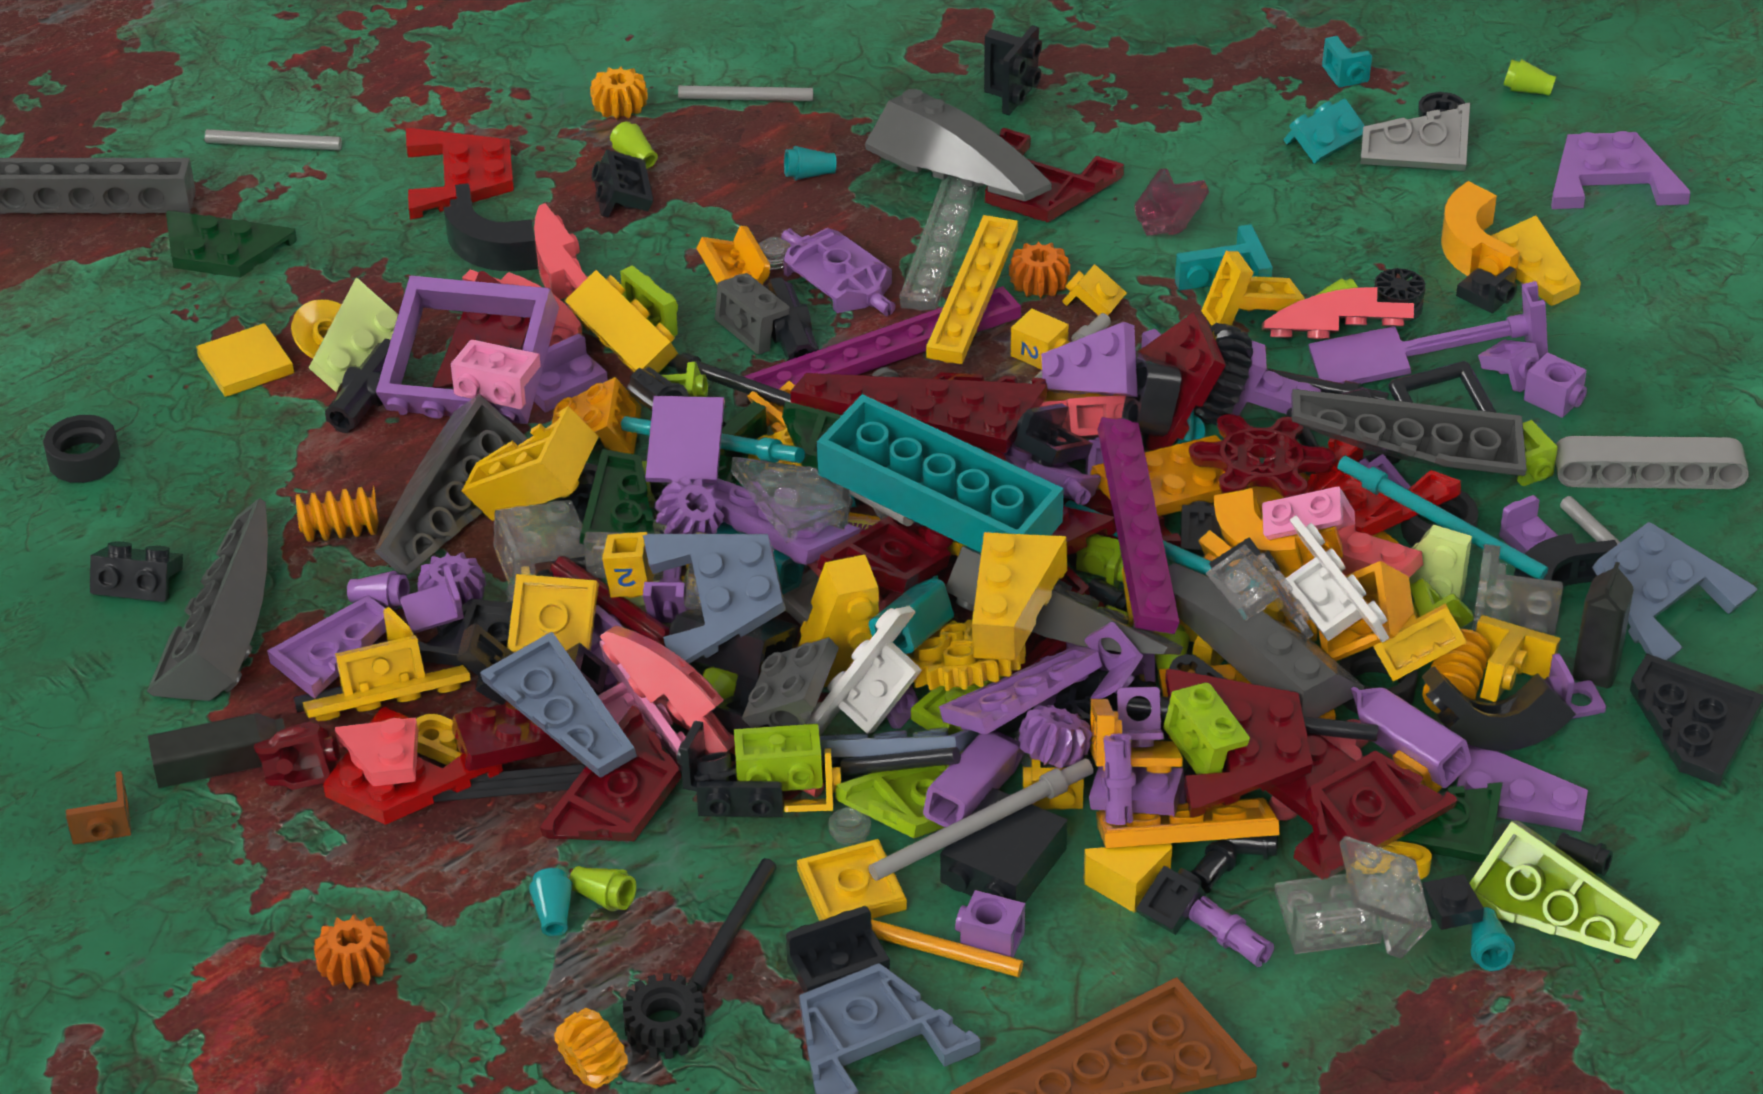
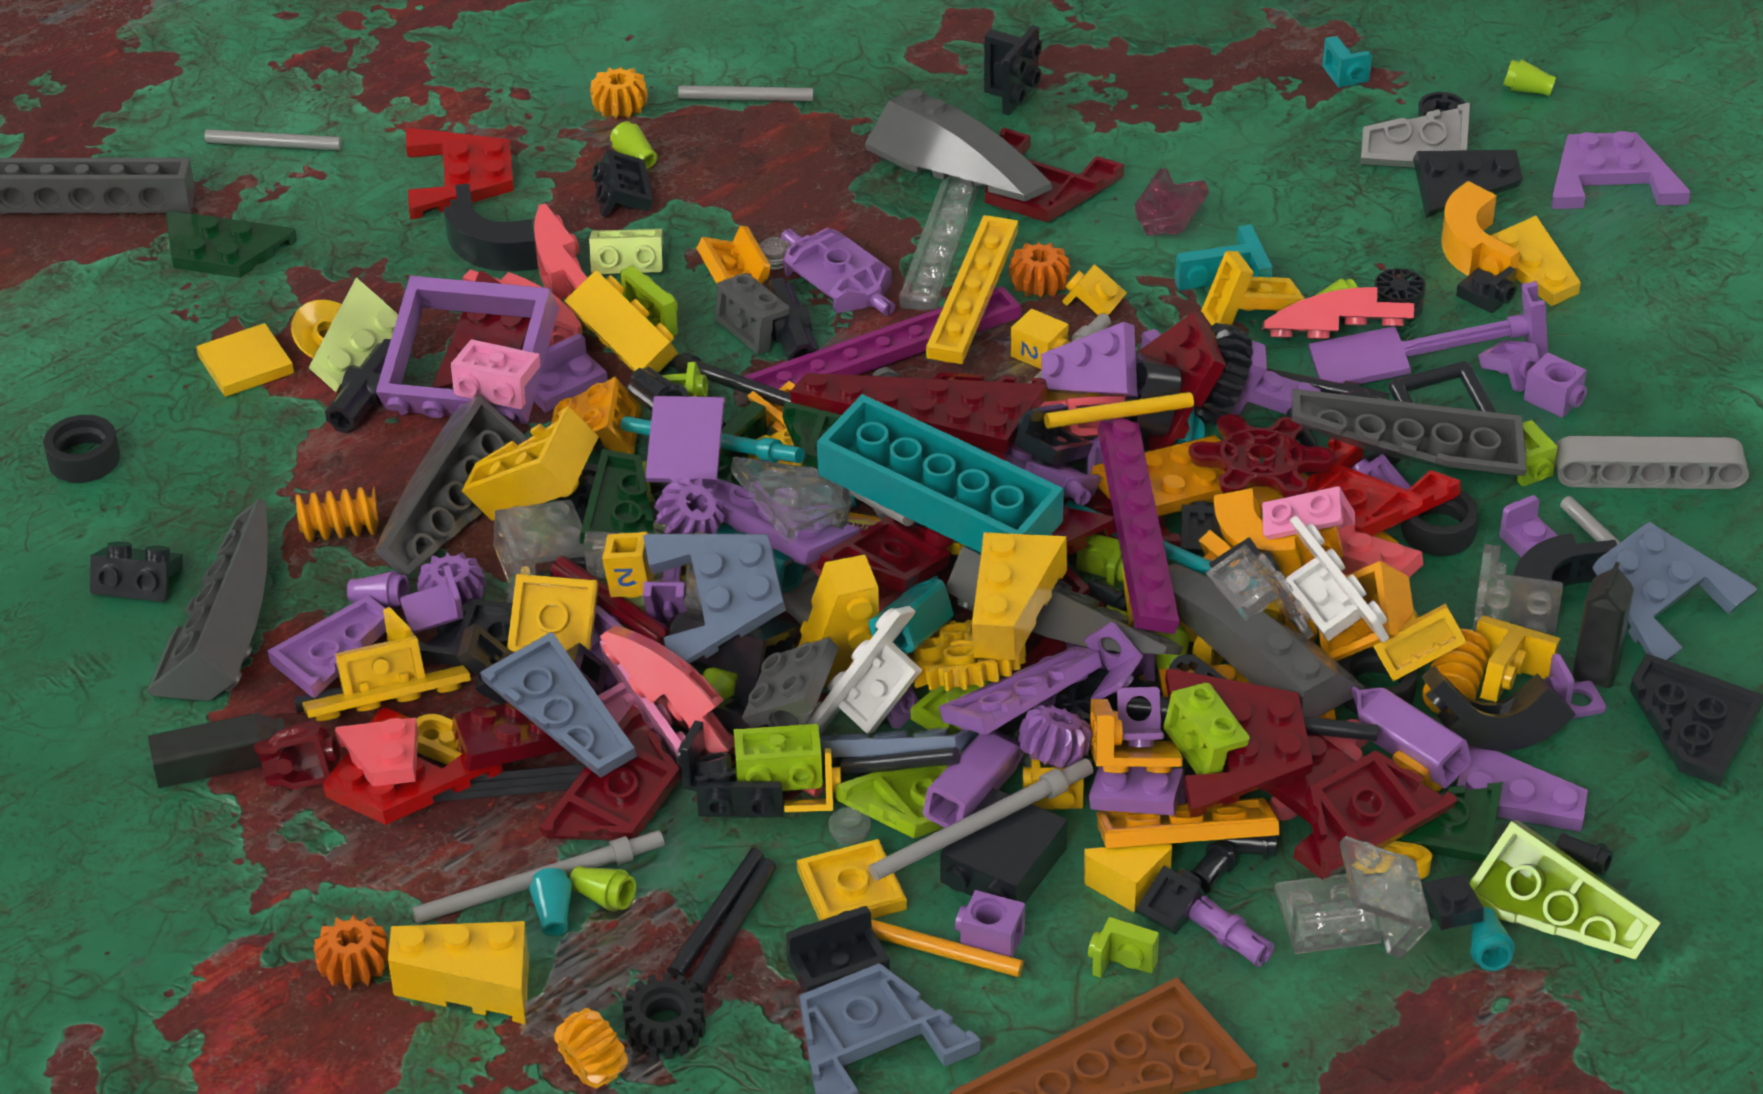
(101, 820): dark orange bracket -> none
(463, 965): none -> yellow wedge
(619, 249): none -> yellowish green bracket
(619, 851): none -> light grey bar
(715, 914): none -> black bar
(808, 163): teal cone -> none
(1118, 410): none -> yellow bar
(1118, 779): medium lavender pin -> none
(1123, 944): none -> lime bracket
(1327, 130): teal bracket -> none
(1378, 482): teal bar -> none
(1428, 599): lime bracket -> none
(1444, 560): yellowish green wing -> none
(1445, 171): none -> black wing

